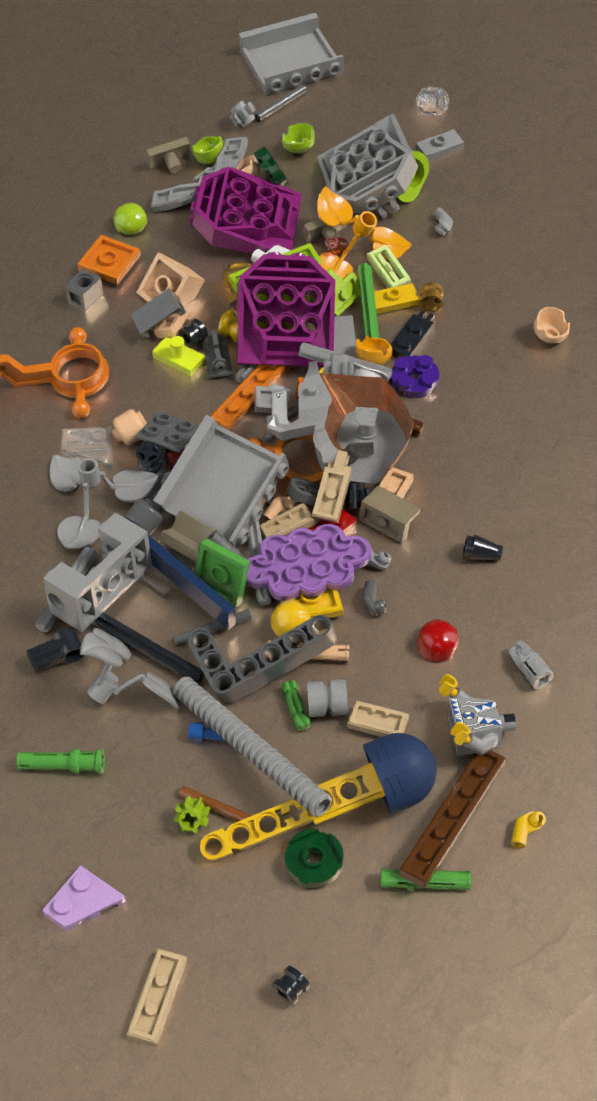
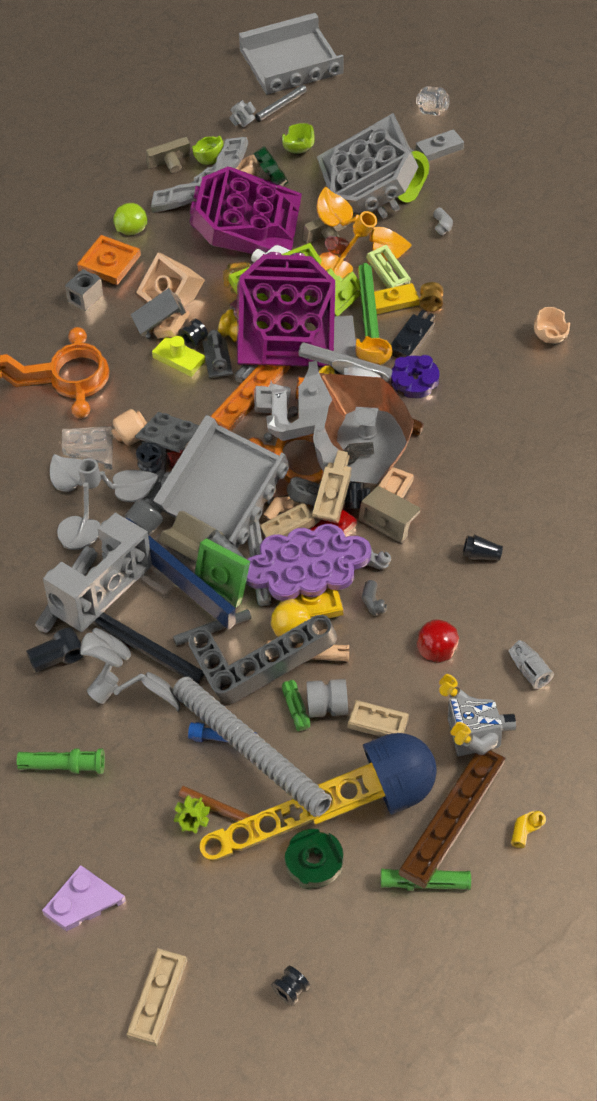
(338, 365): light grey gear -> none

